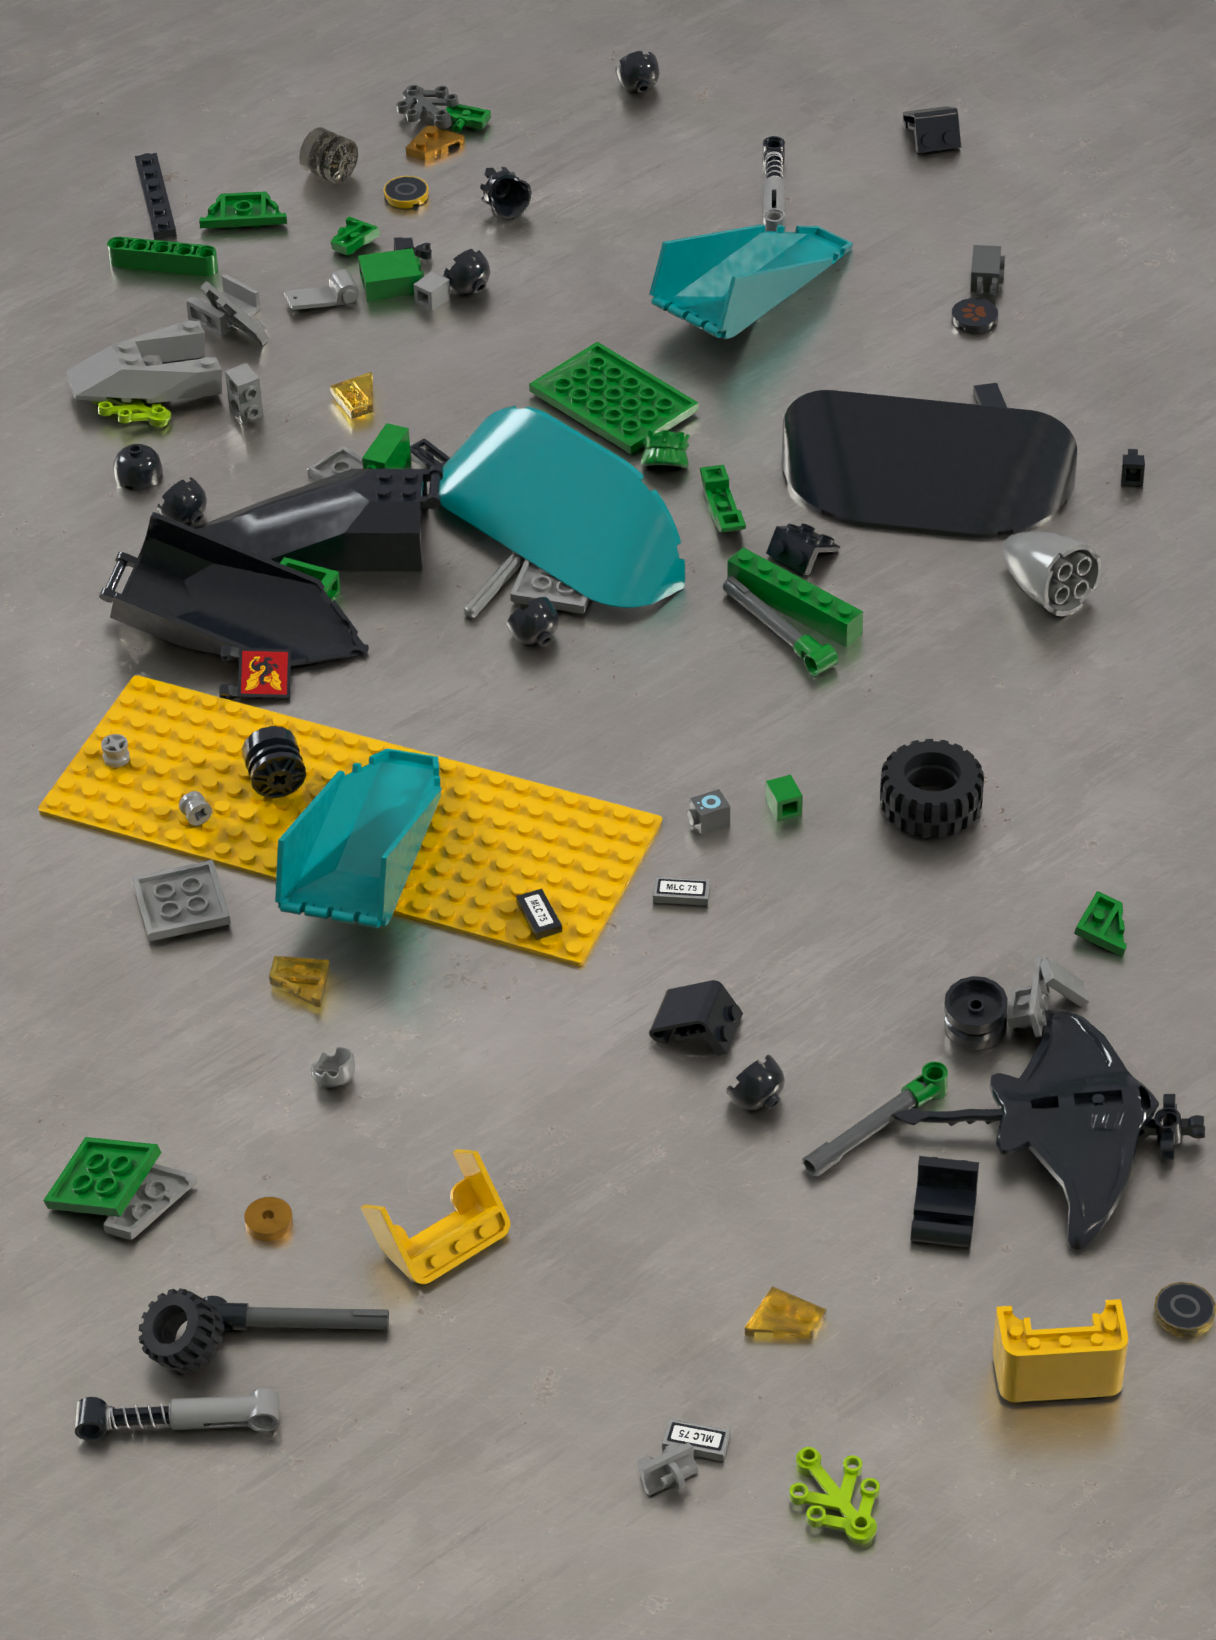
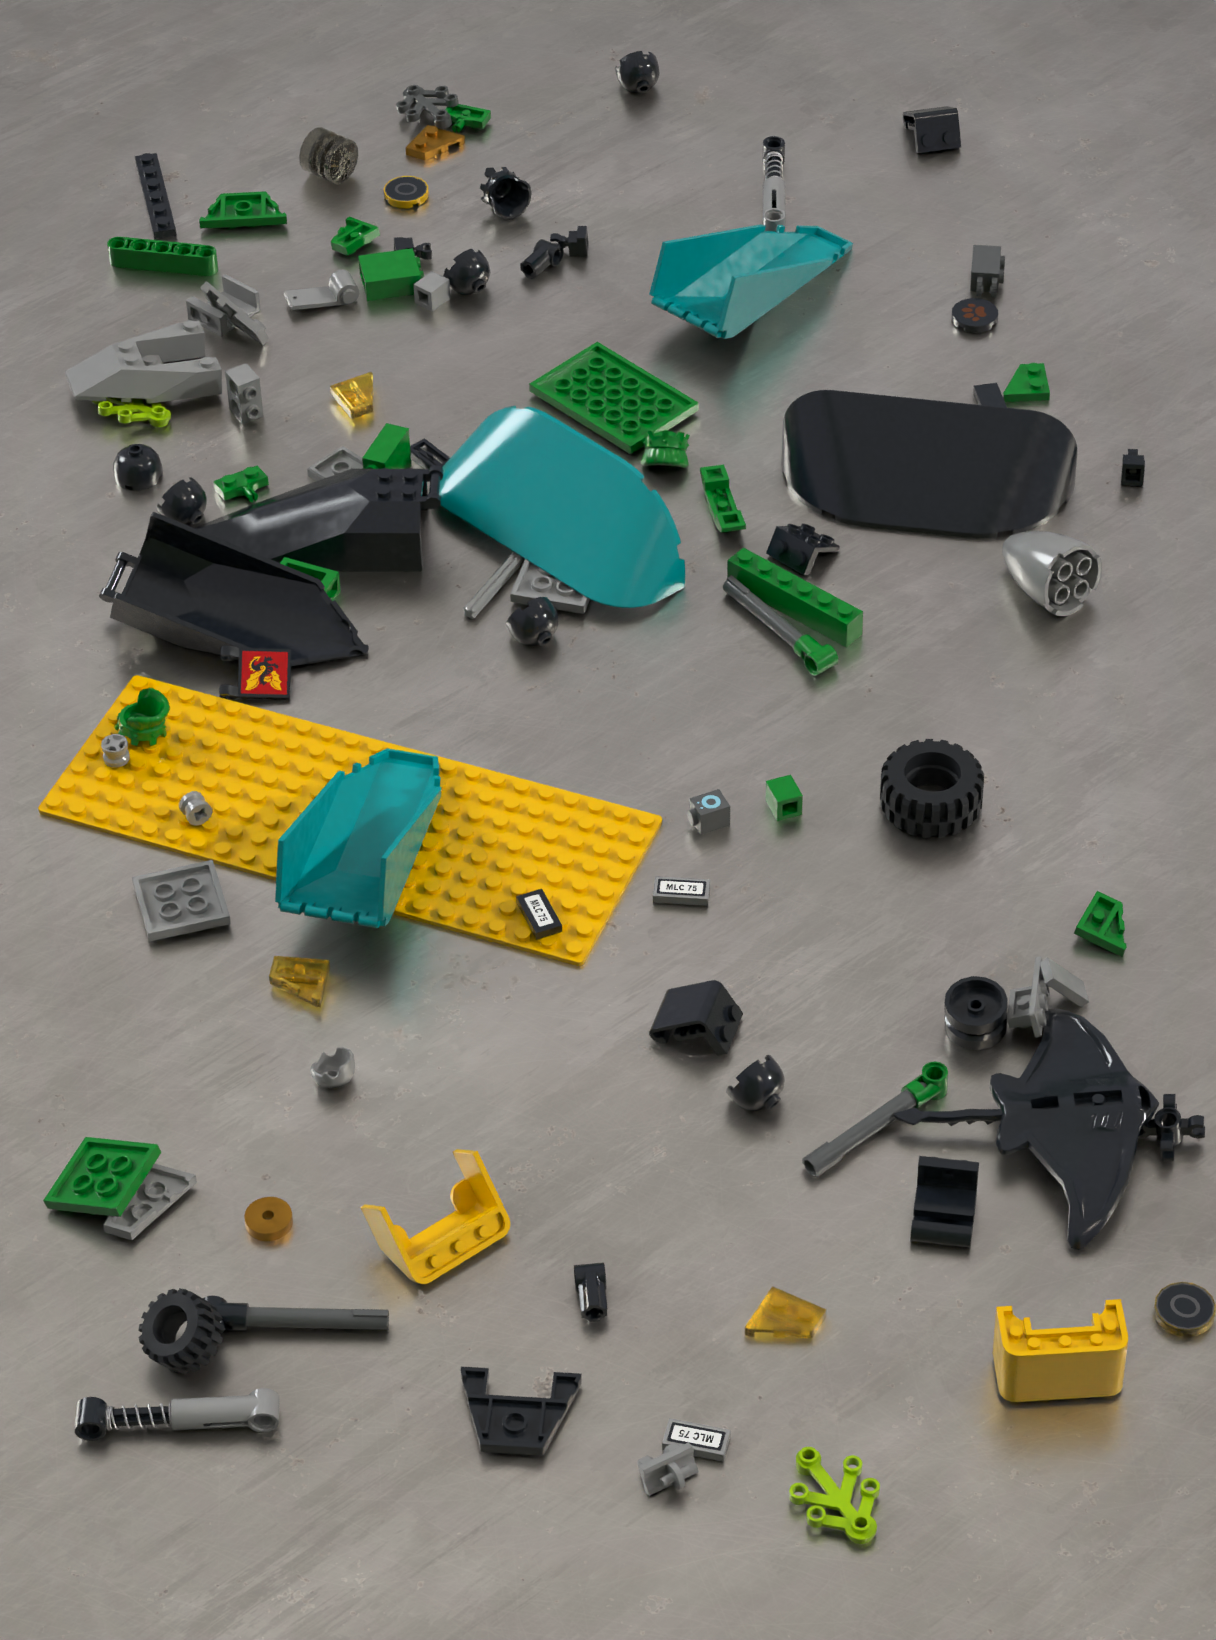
(144, 718): none -> green hair
(241, 484): none -> green plate
(273, 762): black wheel -> none
(517, 1422): none -> black wing
(543, 255): none -> black piece
(576, 241): none -> black piece
(591, 1285): none -> black piece
(1028, 384): none -> green wing

